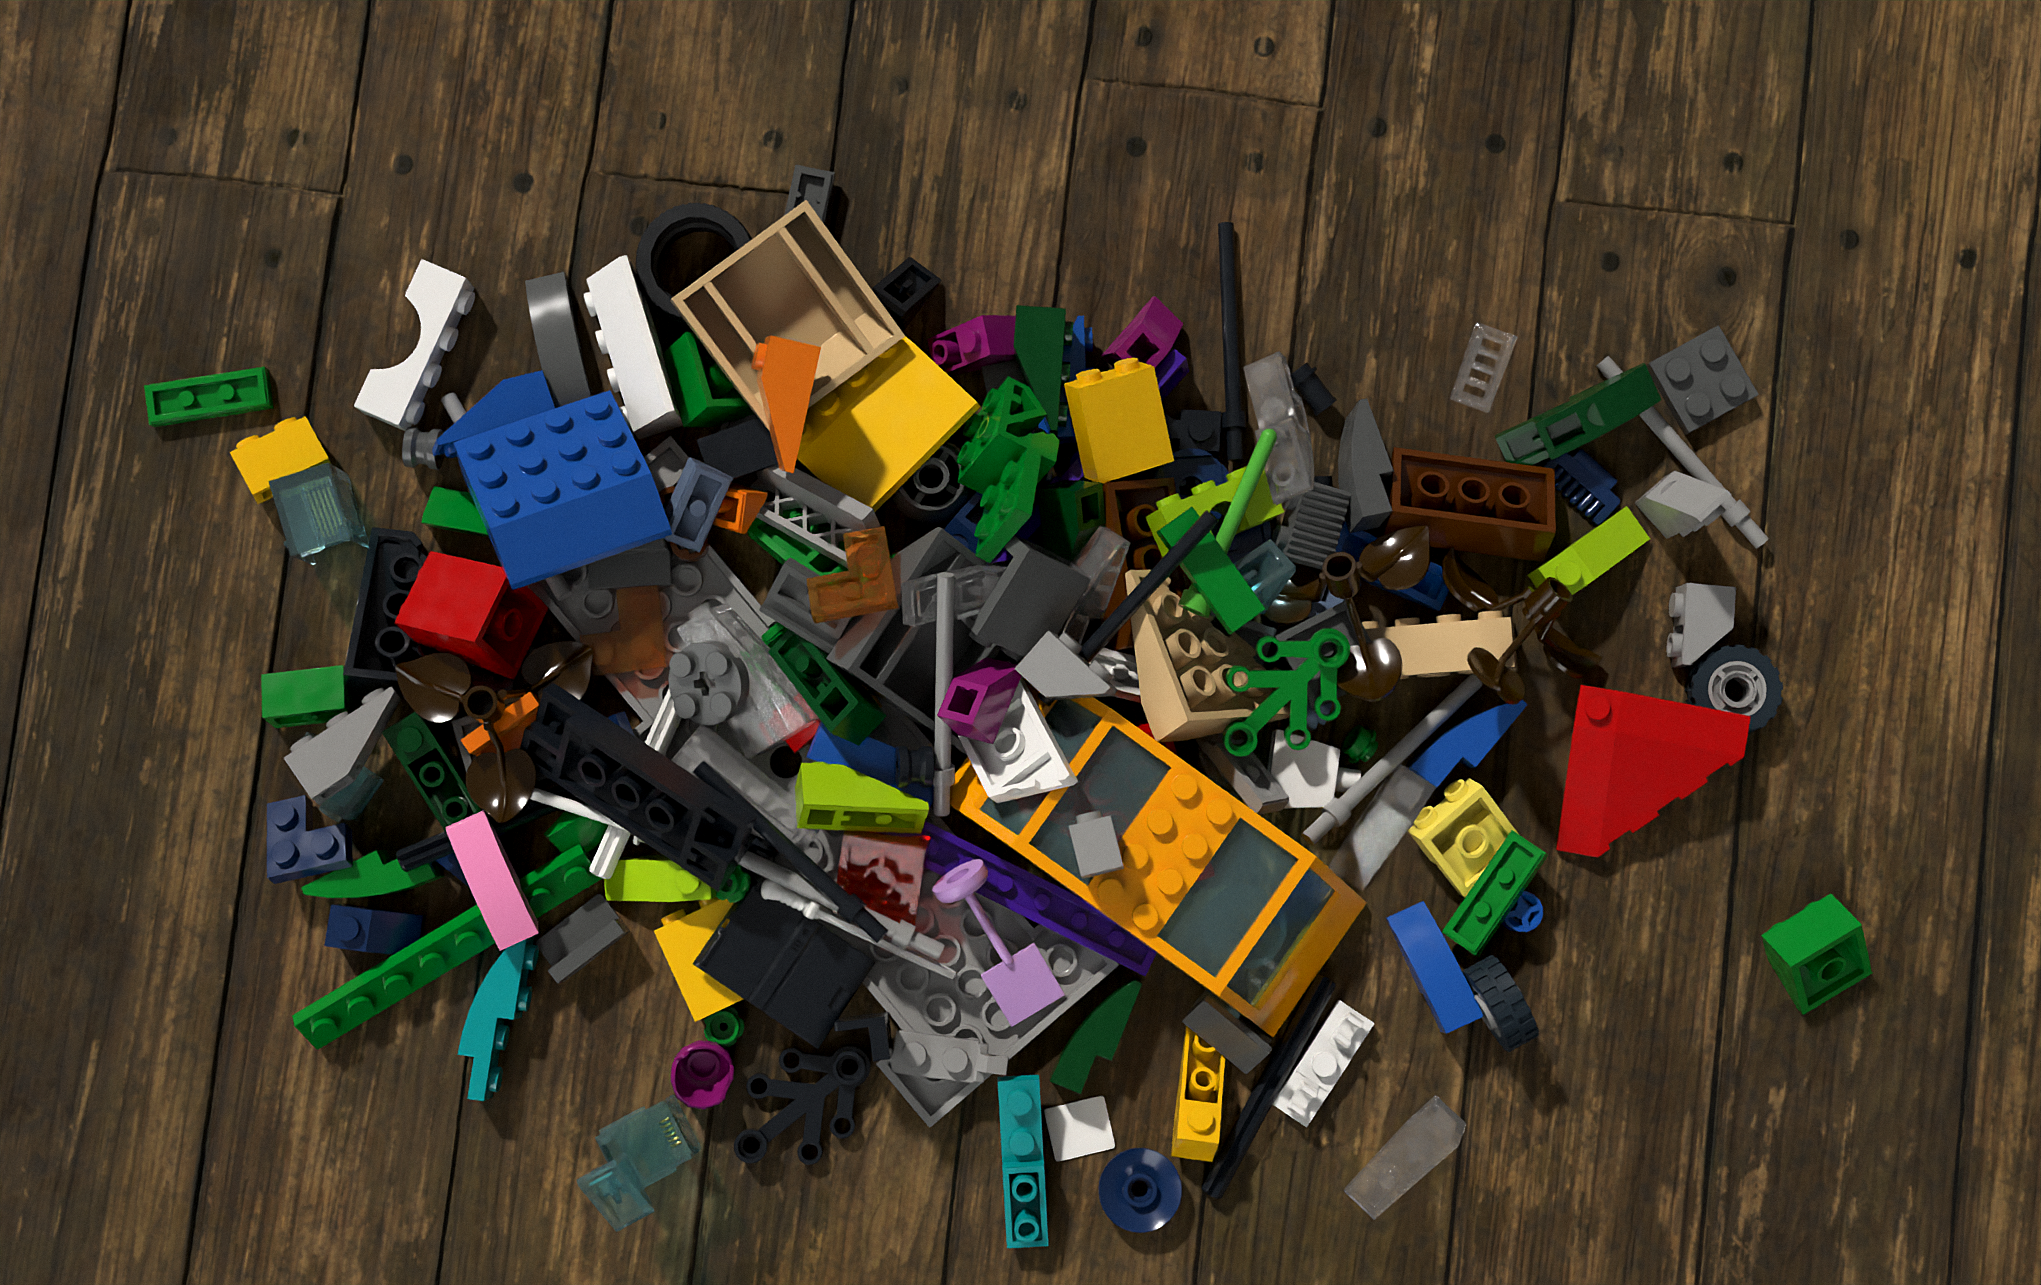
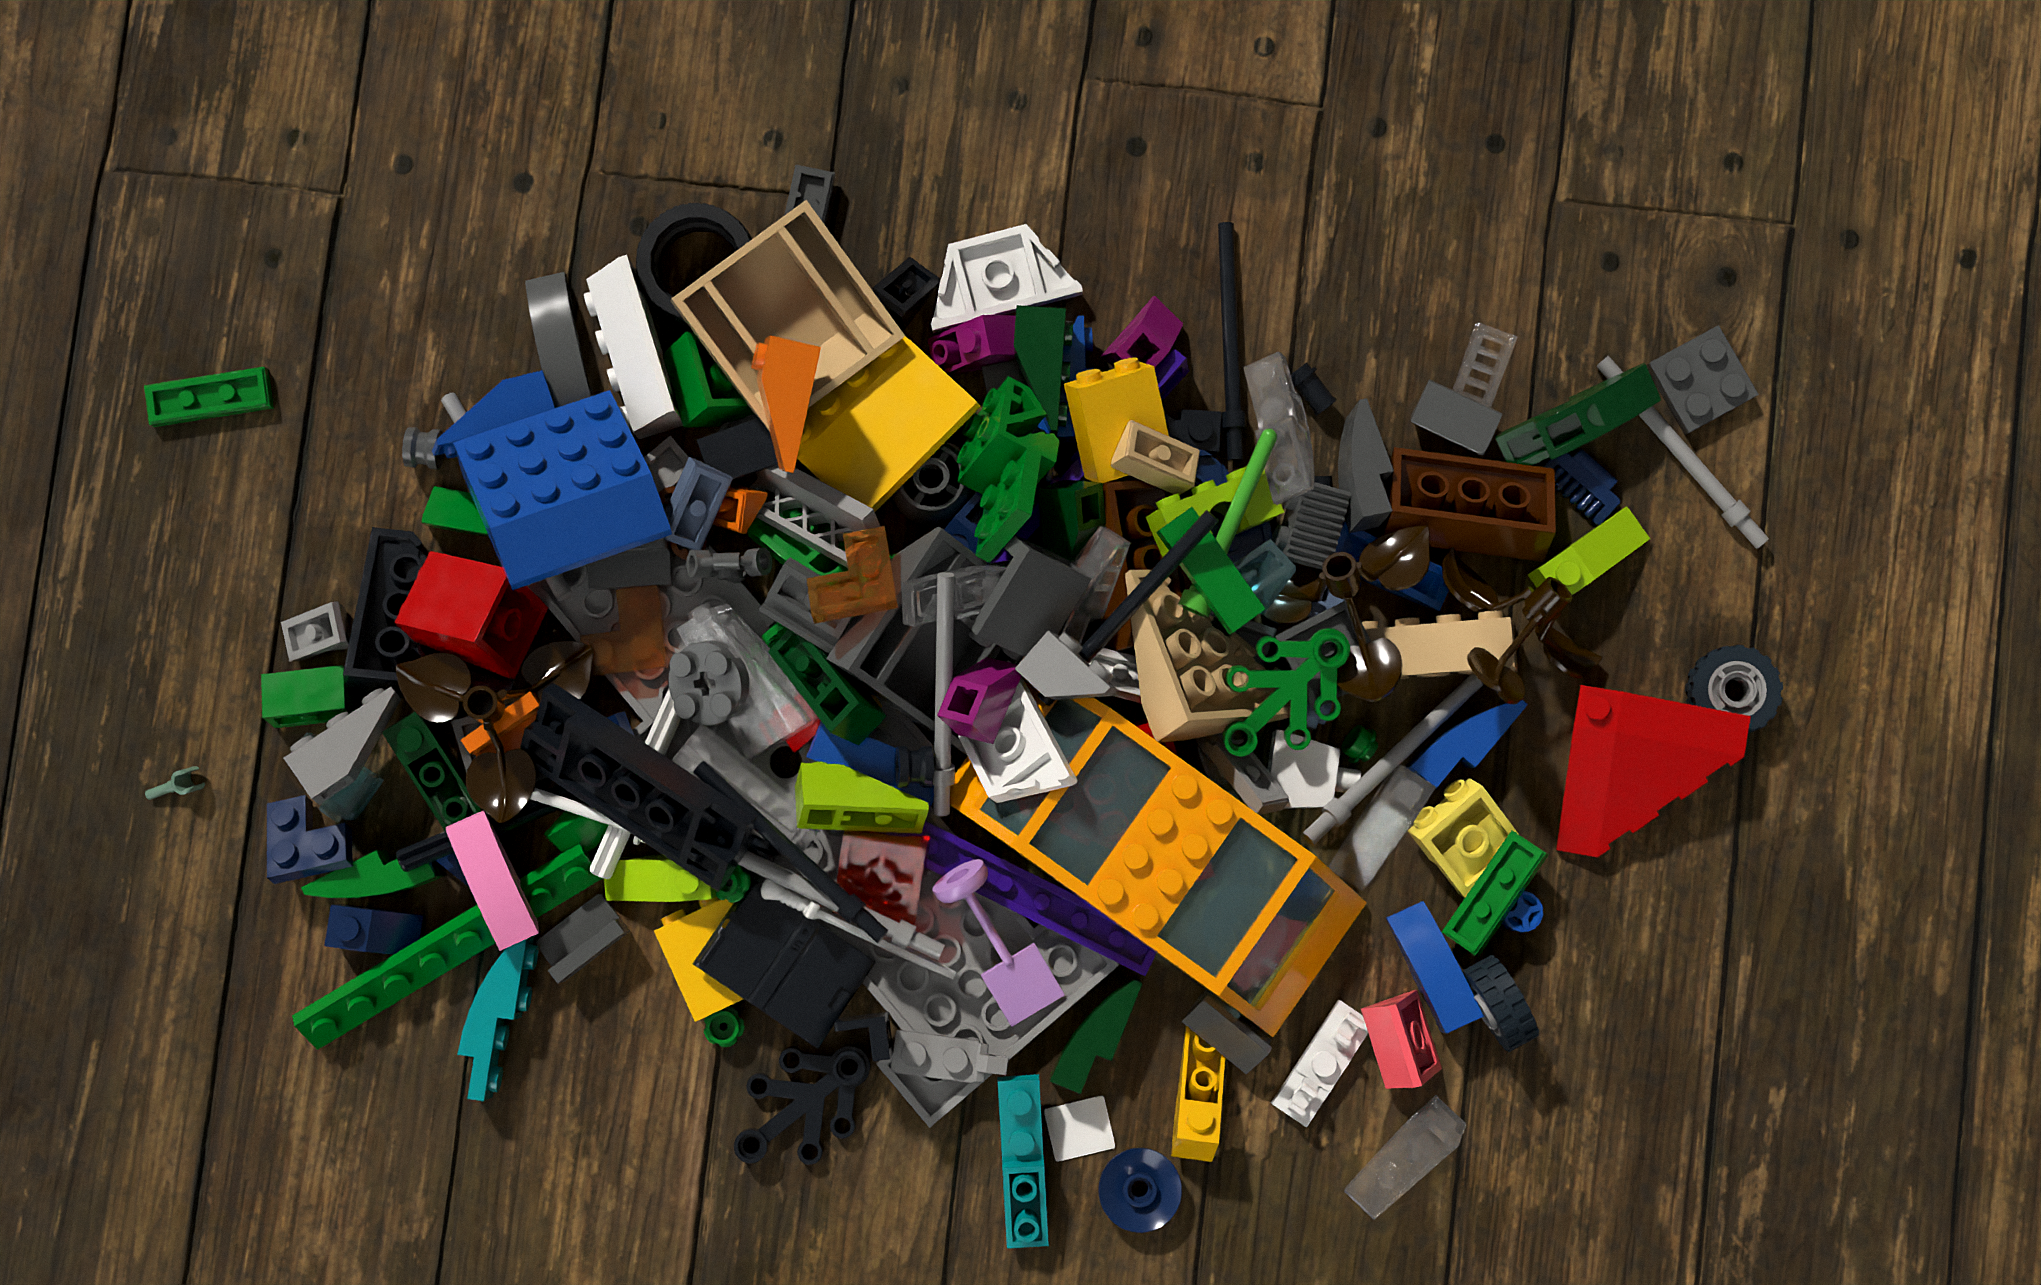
(179, 783): none -> sand green hand
(278, 454): yellow brick -> none
(317, 510): clear light blue piece -> none
(317, 632): none -> light grey slope
(398, 391): white arch -> none
(616, 1192): clear light blue slope -> none
(652, 1138): clear light blue piece -> none
(702, 1074): magenta hair -> none
(729, 565): none -> dark grey piece
(996, 275): none -> white wing
(1095, 844): light grey brick -> none
(1156, 458): none -> tan slope
(1268, 1086): black axle -> none
(1402, 1041): none -> coral slope
(1456, 417): none -> dark grey slope
(1682, 504): light grey slope -> none
(1700, 620): light grey slope -> none
(1818, 952): green slope -> none

